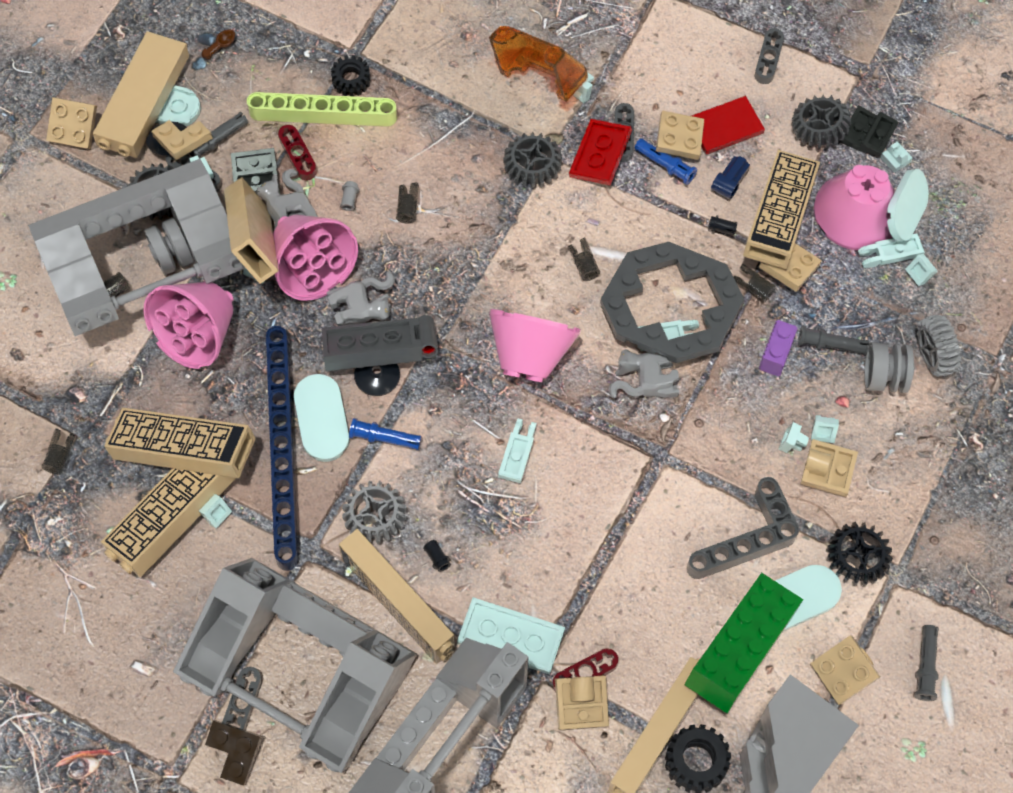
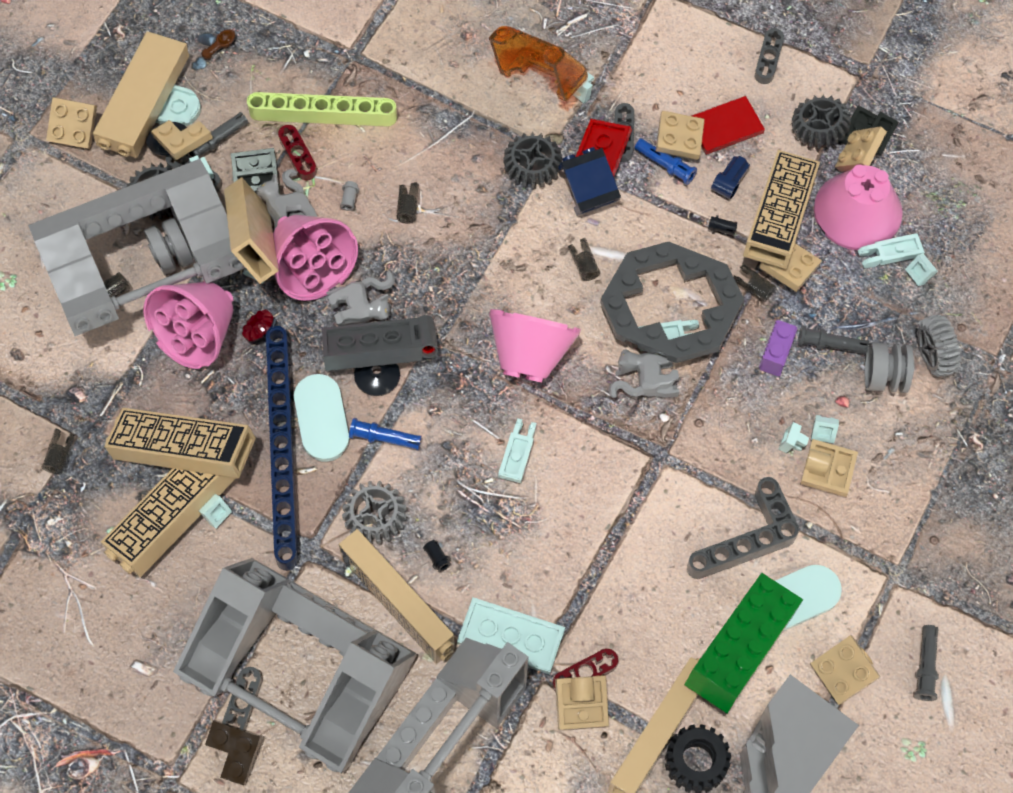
(257, 325): none -> dark red gear
(350, 65): black tyre -> none
(590, 180): none -> dark blue panel
(860, 148): none -> tan plate
(876, 549): black gear -> none
(896, 157): light aqua tile -> none
(908, 205): light aqua tile -> none

